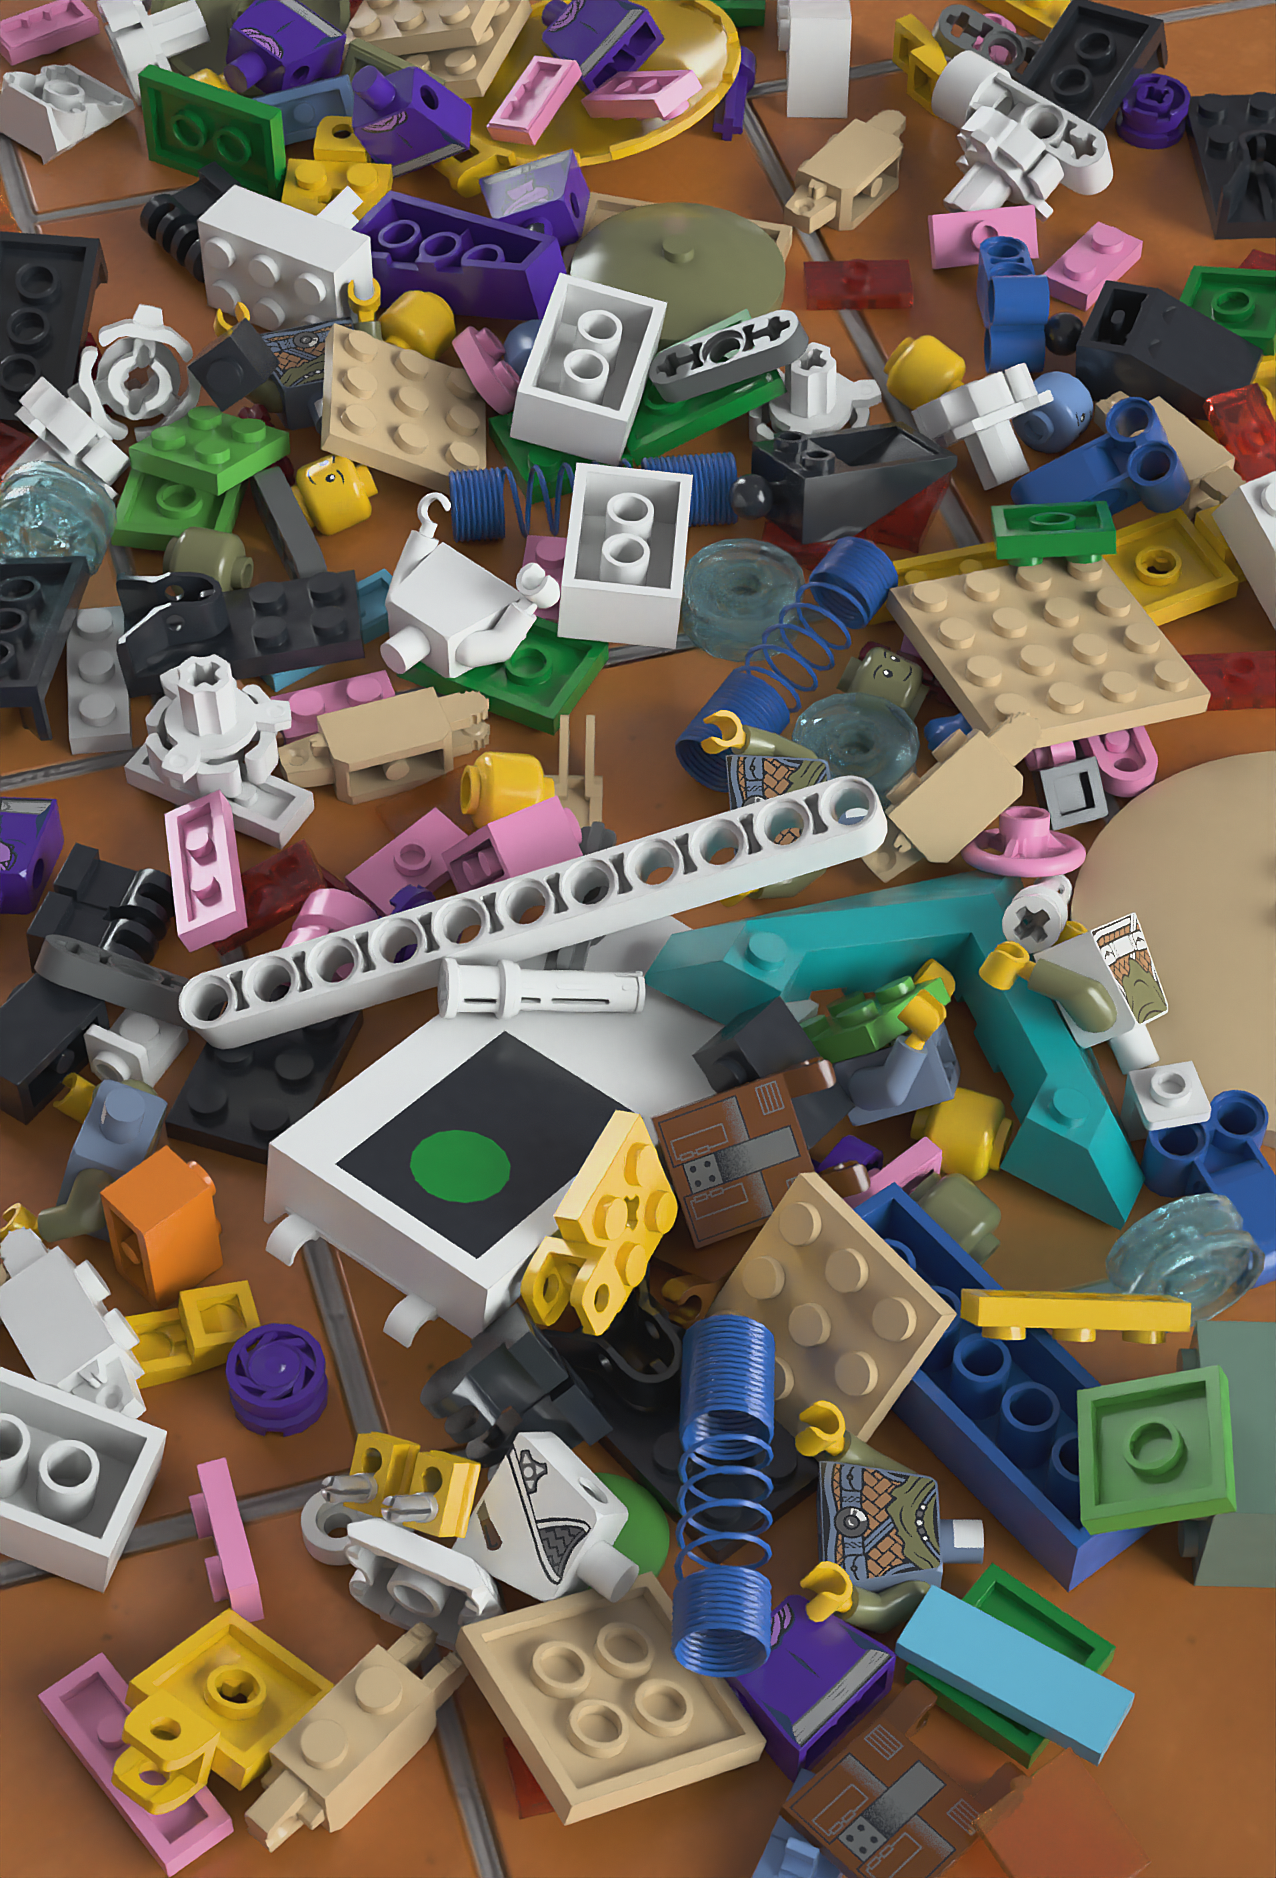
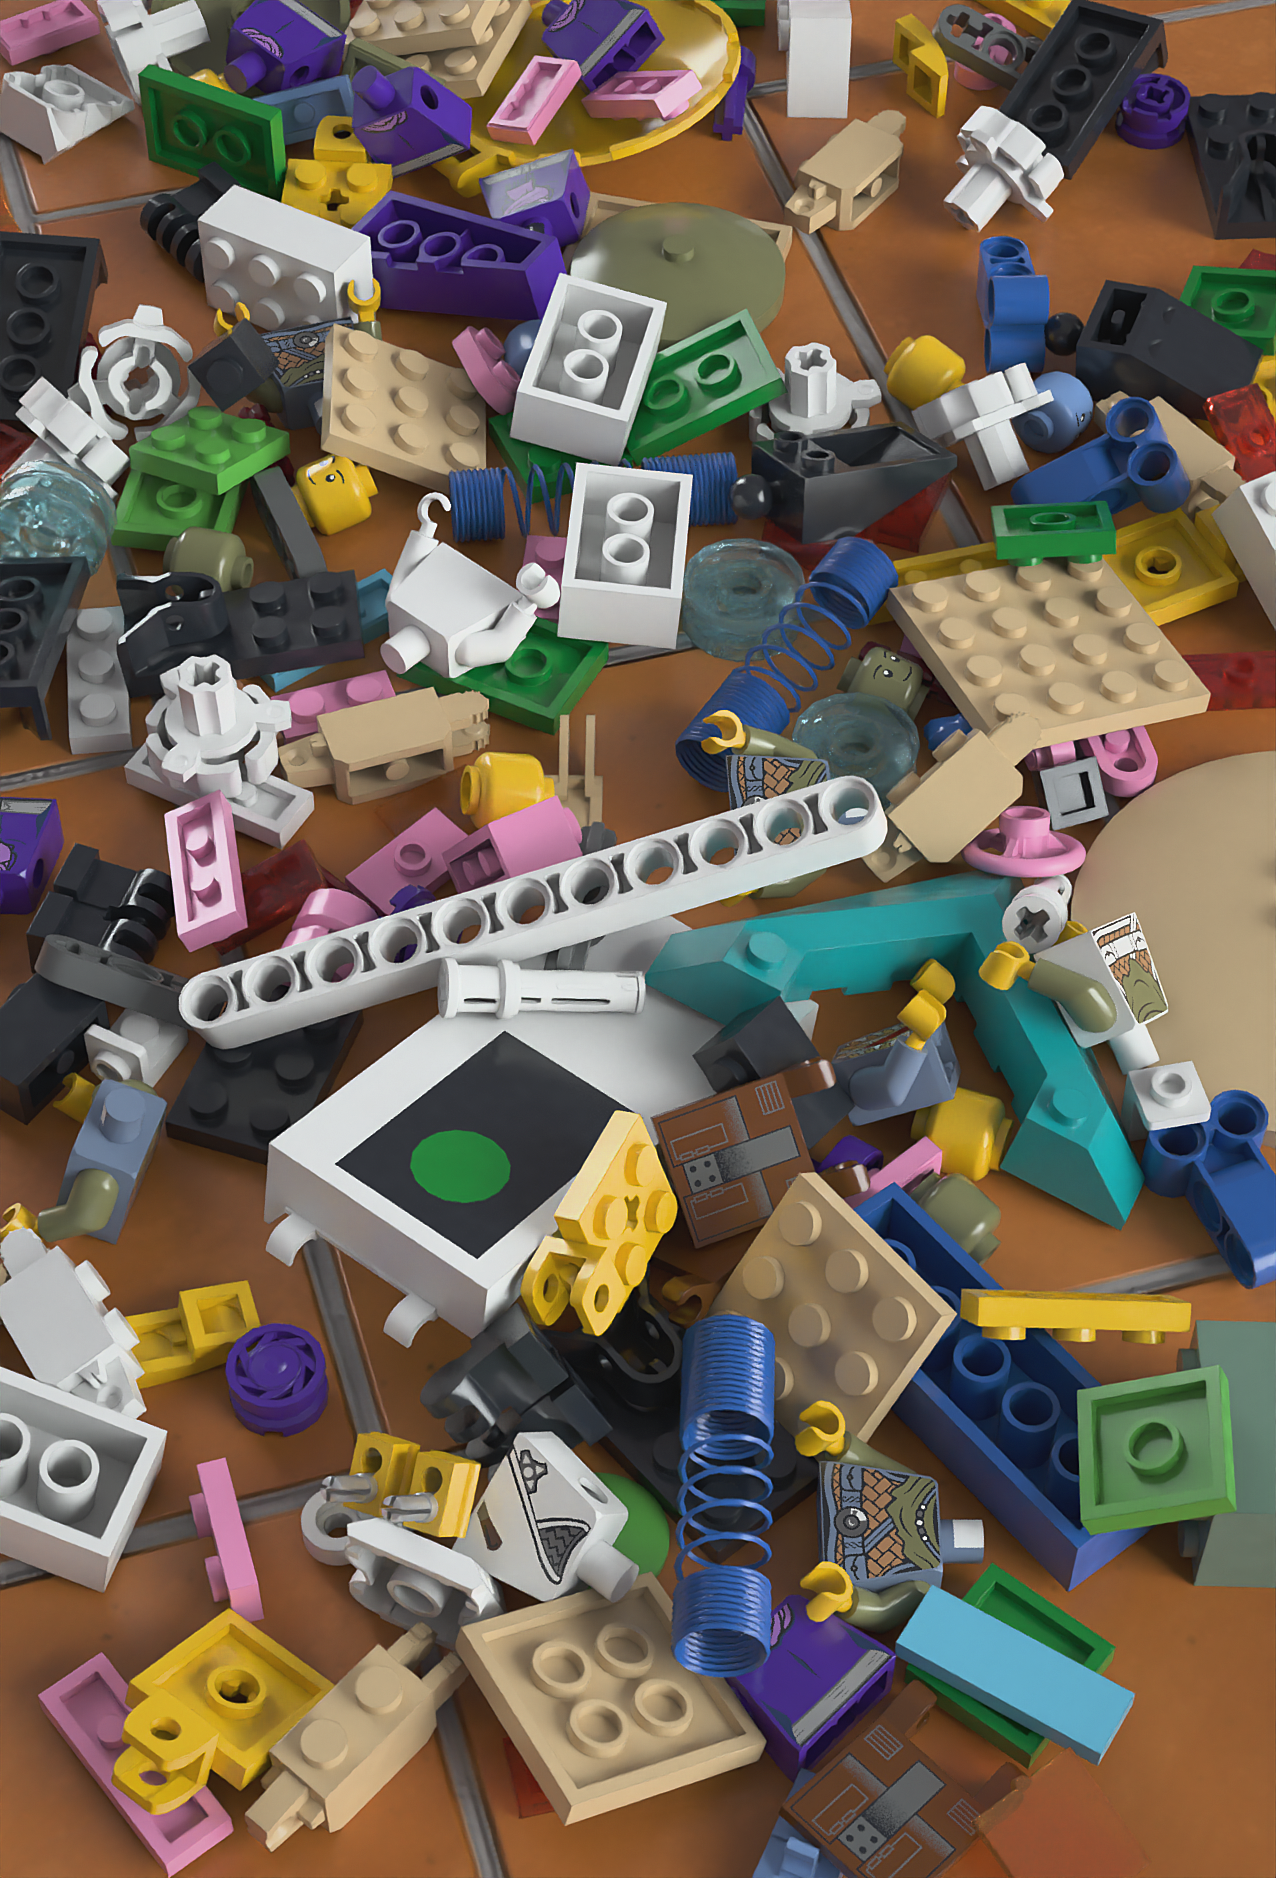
(163, 1226): orange brick -> none
(341, 209): white plate -> none
(419, 323): yellow head -> none
(777, 342): dark grey beam -> none
(857, 284): clear red plate -> none
(863, 1024): bright green plate -> none
(958, 235): bright pink plate -> none
(1077, 145): white beam -> none
(1096, 257): bright pink plate -> none
(1188, 1252): clear light blue wheel -> none

